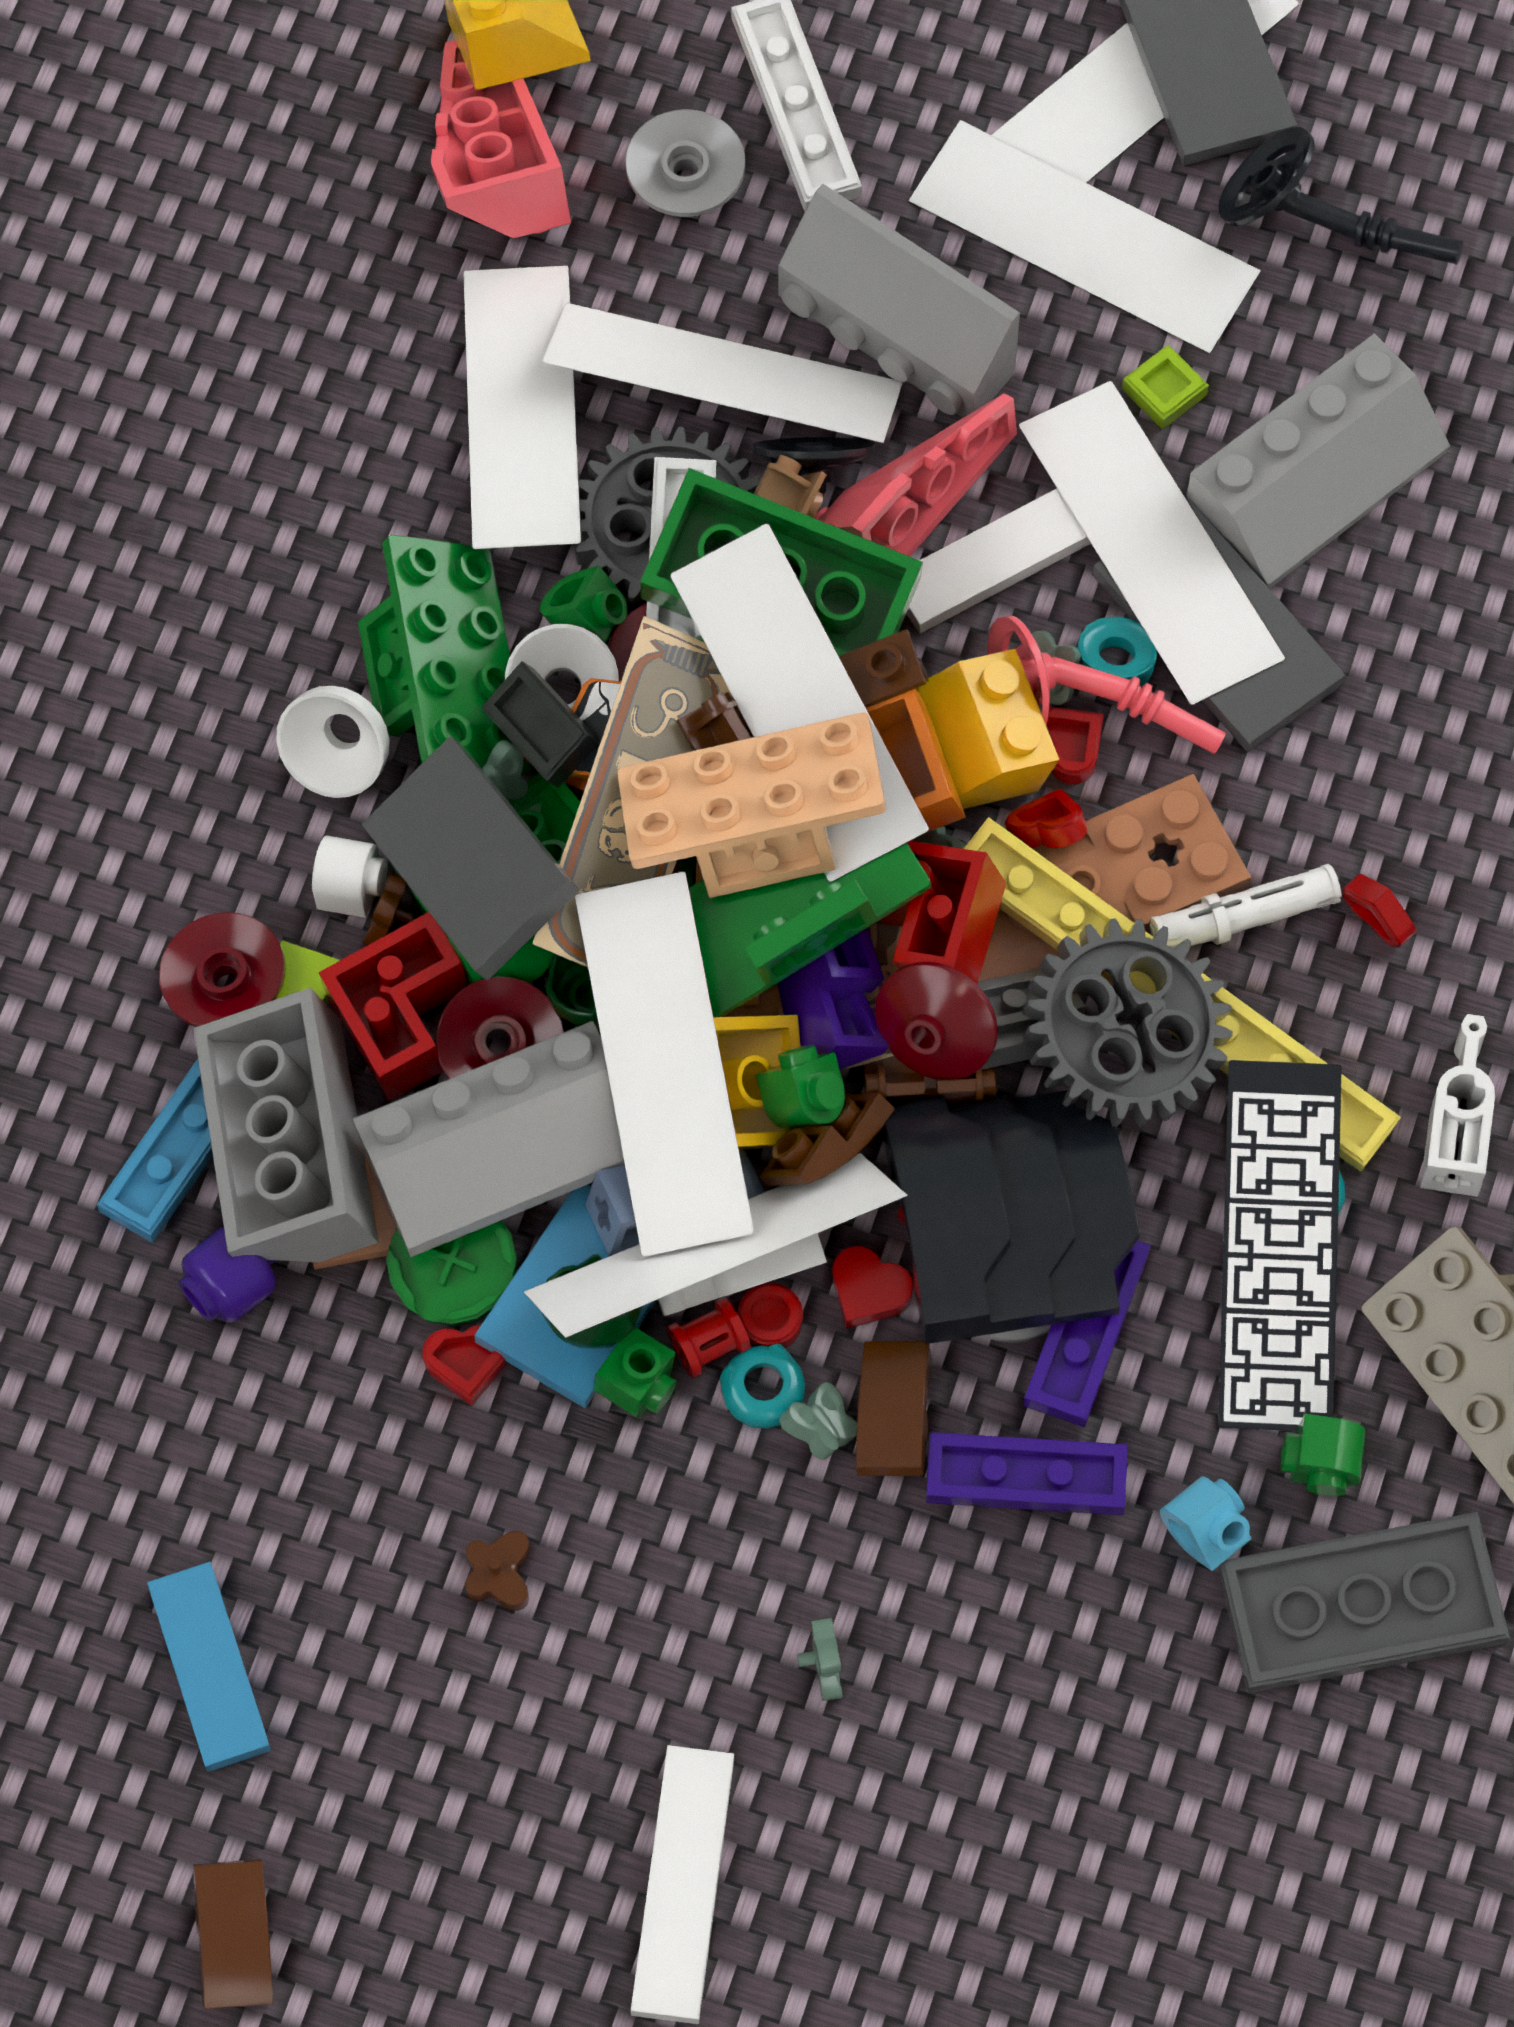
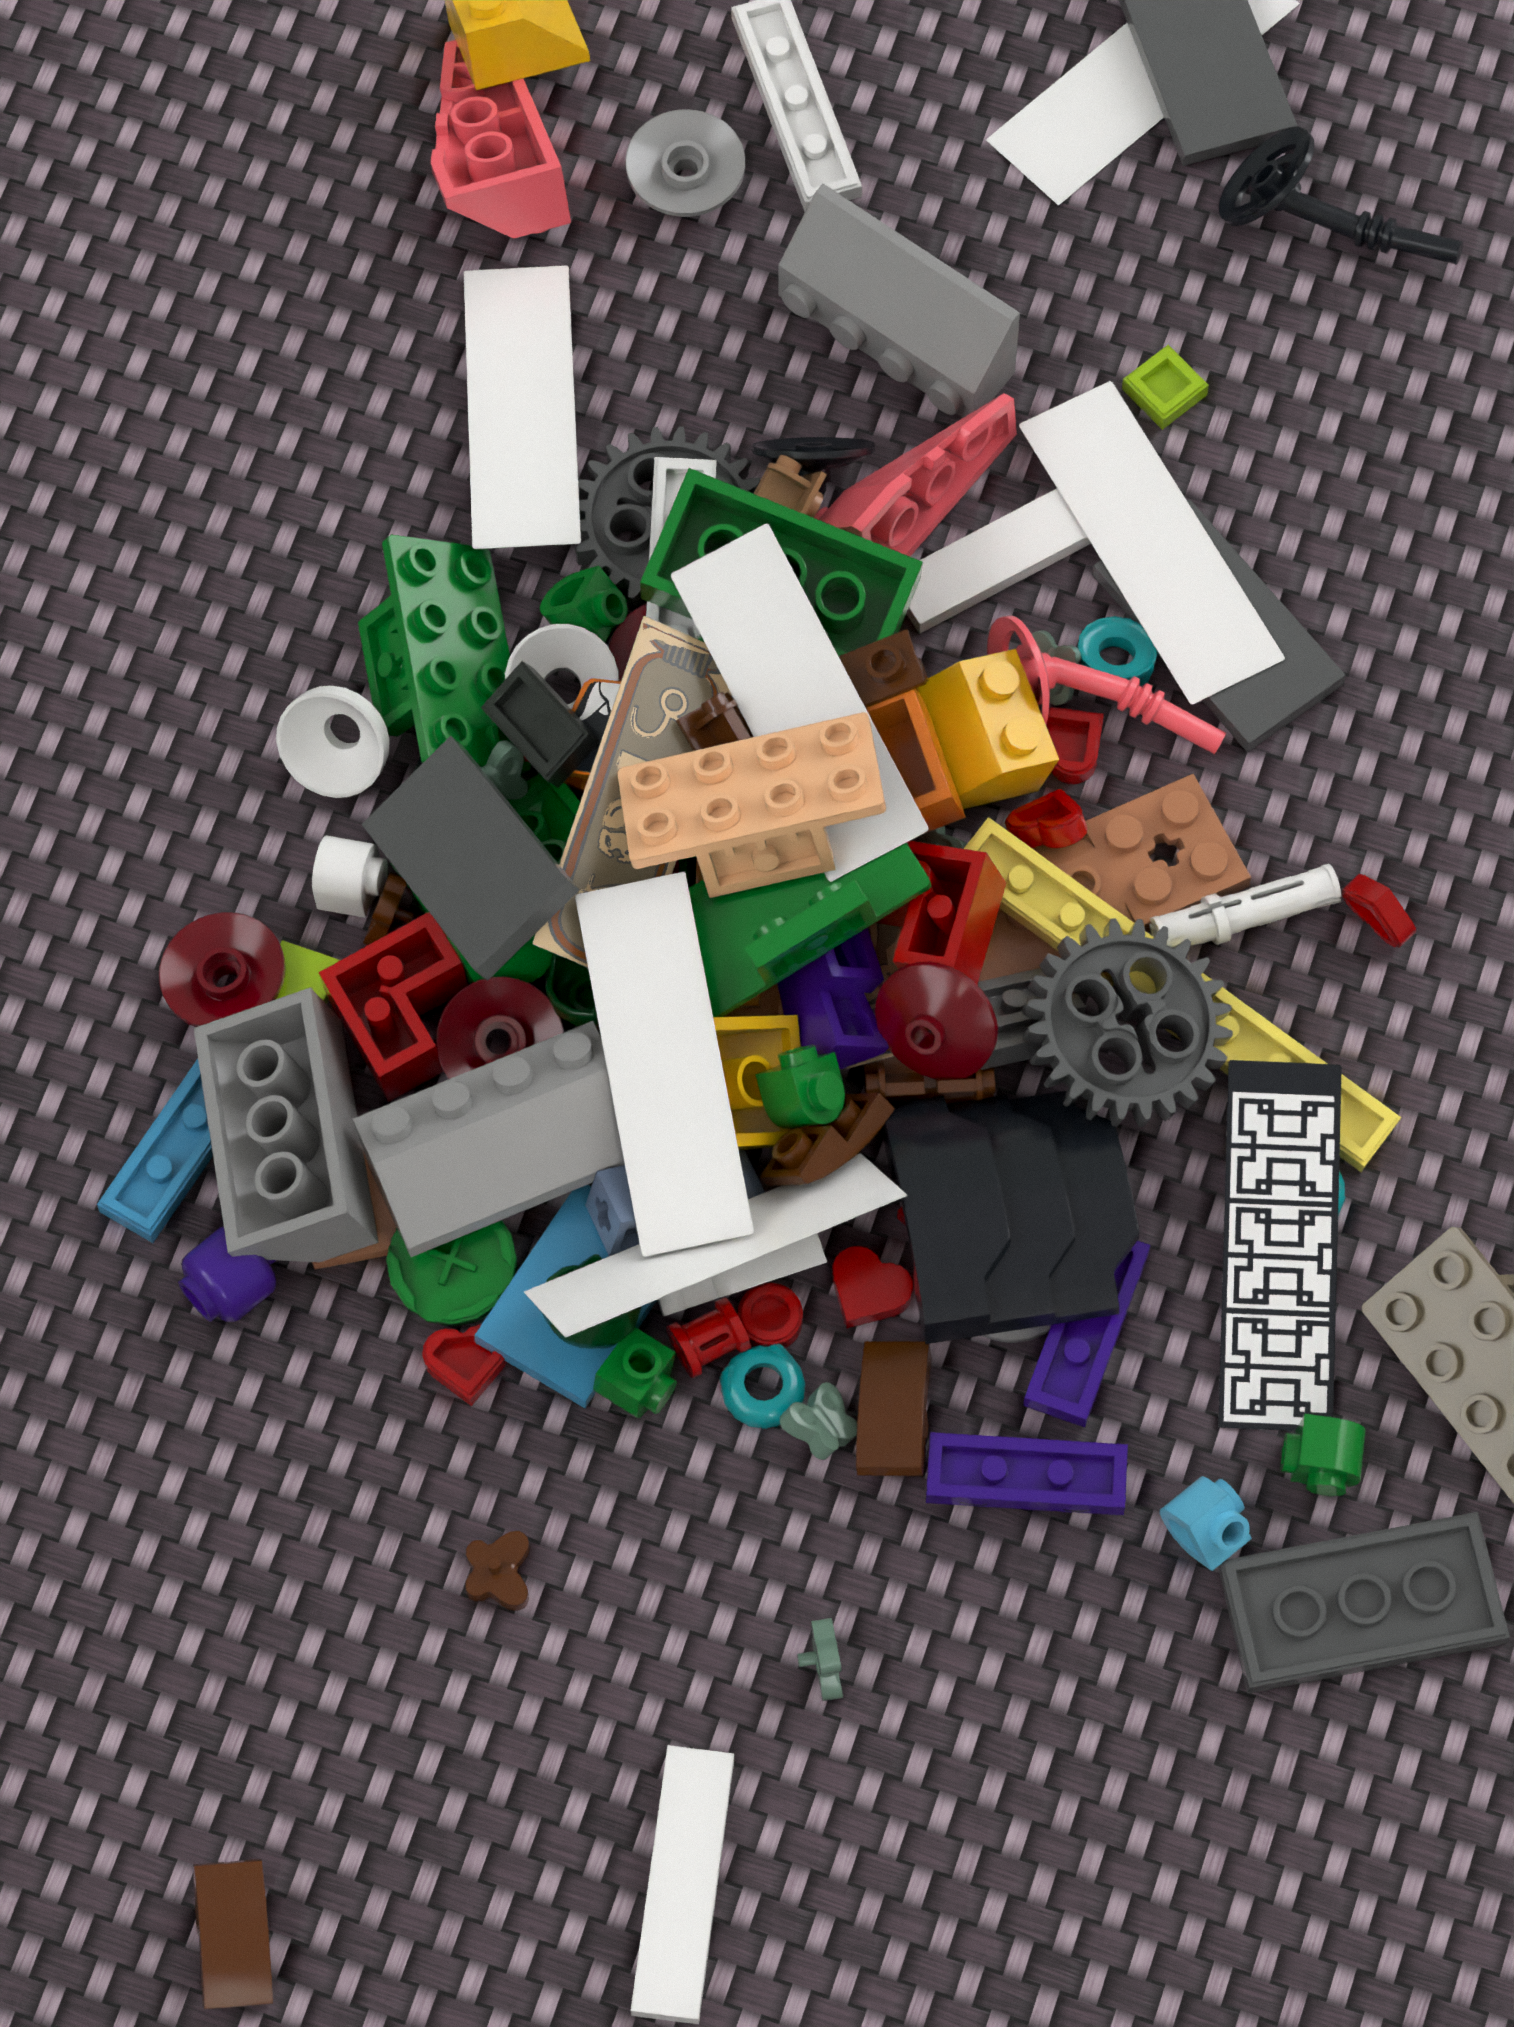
(209, 1667): dark azure tile -> none
(723, 372): white sticker -> none
(1085, 236): white sticker -> none
(1320, 461): light grey slope -> none
(1452, 1125): white piece -> none

